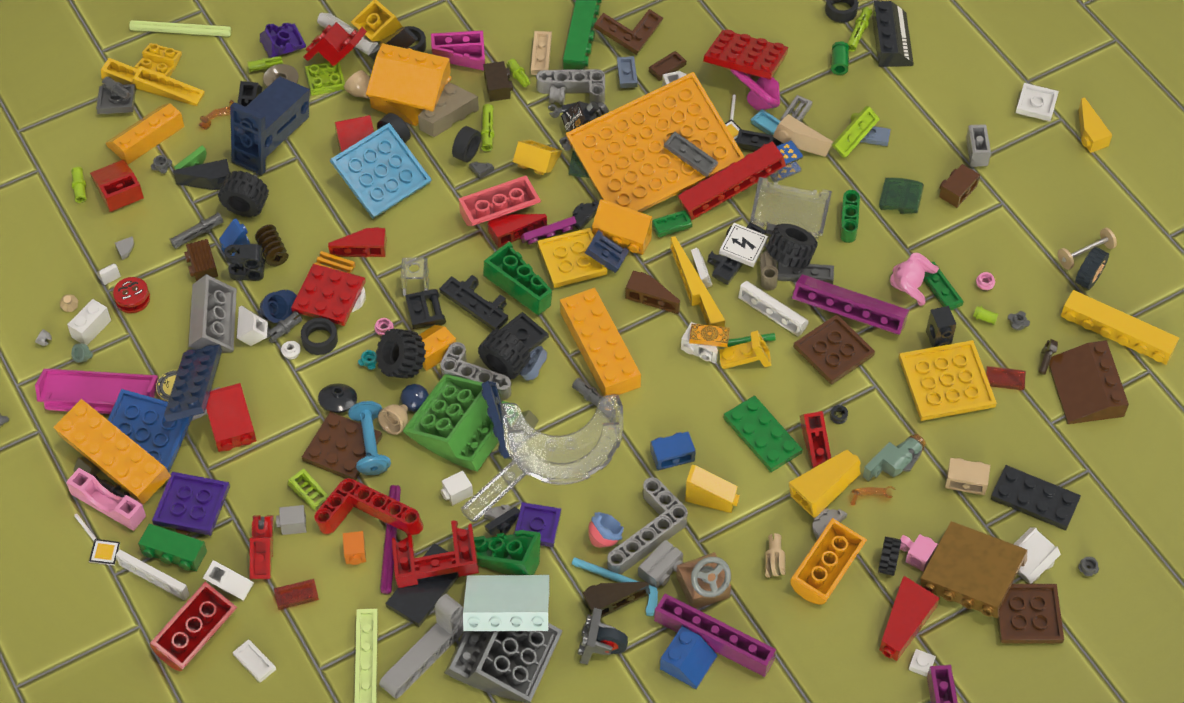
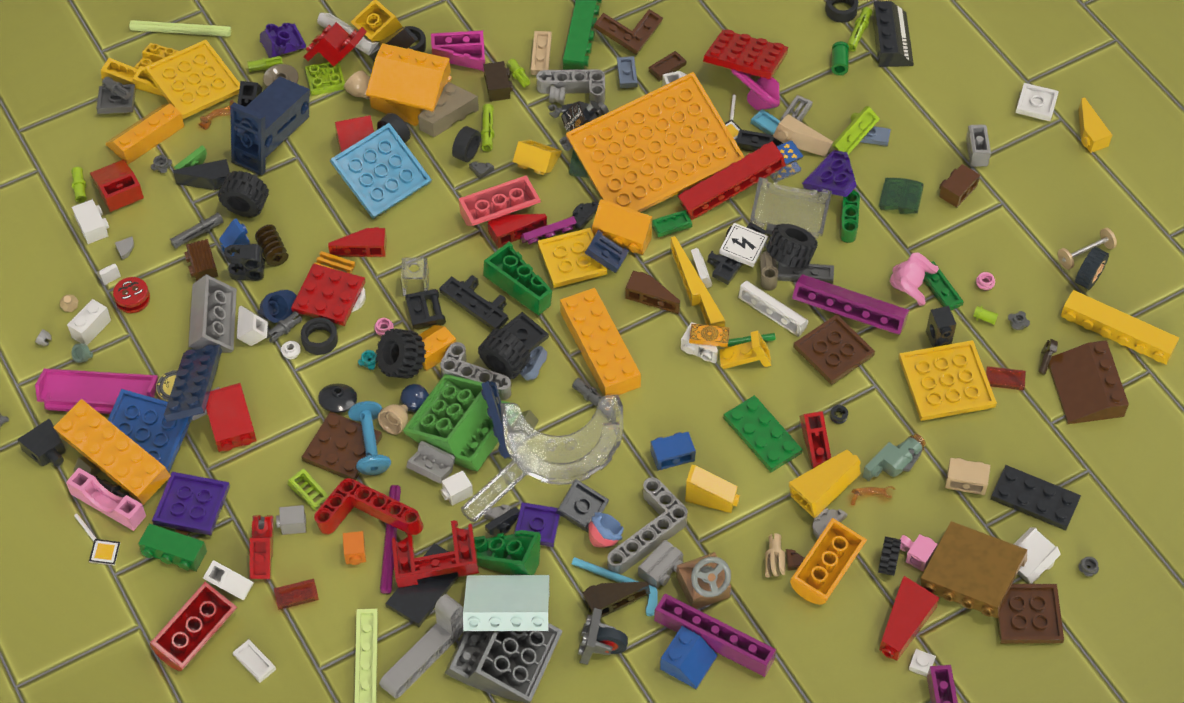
(43, 444): none -> black torso
(90, 221): none -> white brick
(152, 575): white tile -> none
(193, 79): none -> yellow plate
(431, 462): none -> light grey bracket
(581, 504): none -> plate
(690, 154): dark grey tile -> none
(793, 559): none -> reddish brown tile
(833, 175): none -> dark purple plate

